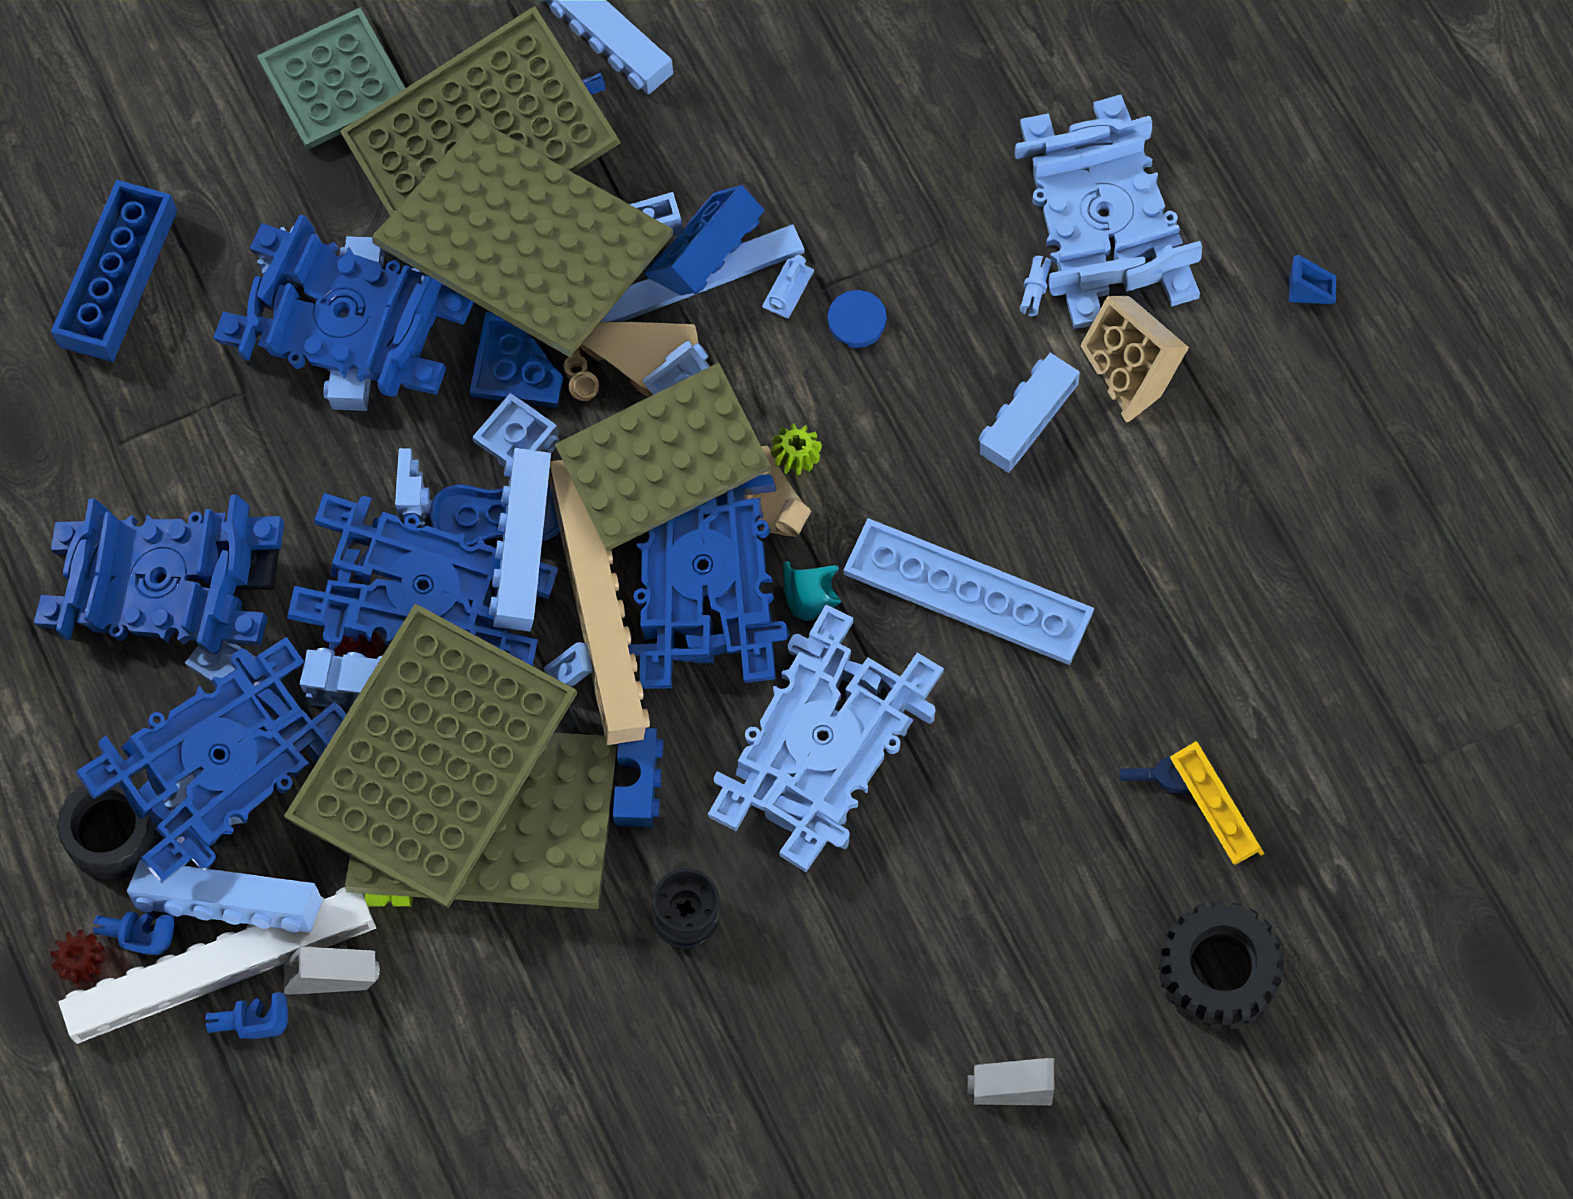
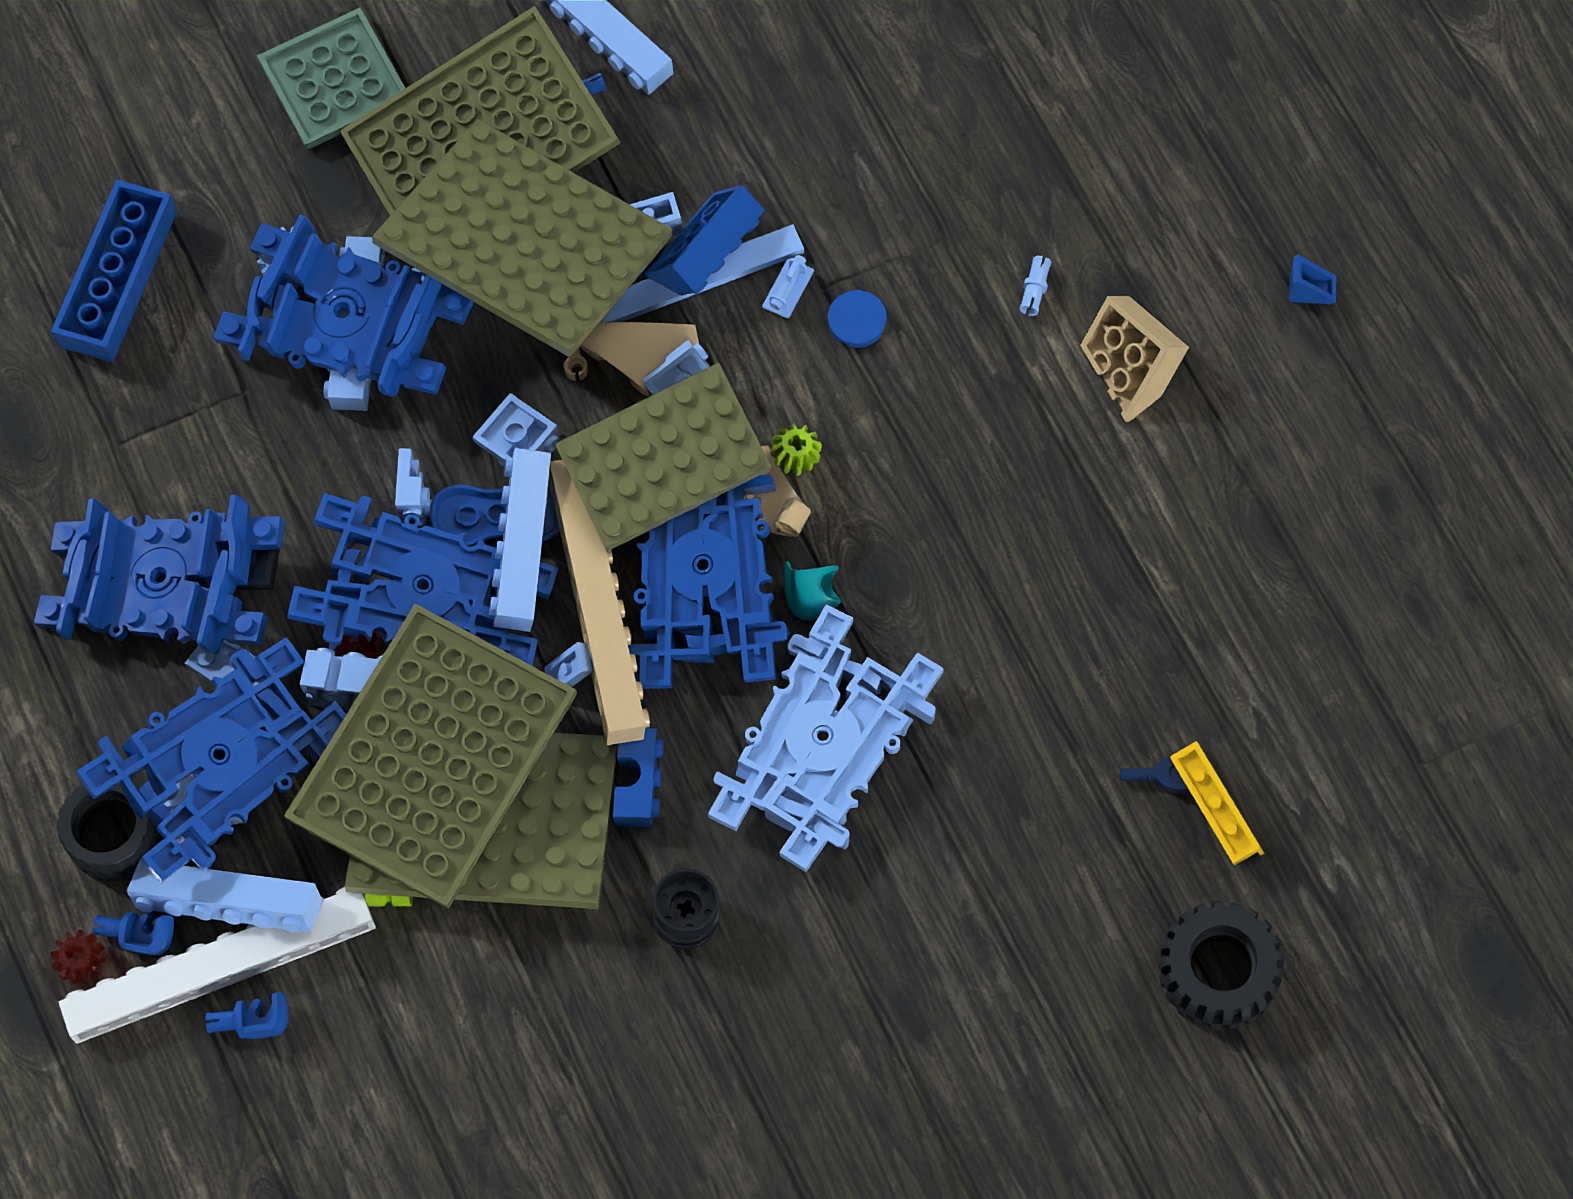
(329, 970): light grey slope -> none
(513, 364): blue plate -> none
(583, 385): tan plate -> none
(968, 591): light blue plate -> none
(1013, 1083): light grey slope -> none
(1028, 412): light blue brick -> none
(1095, 170): light blue piece -> none

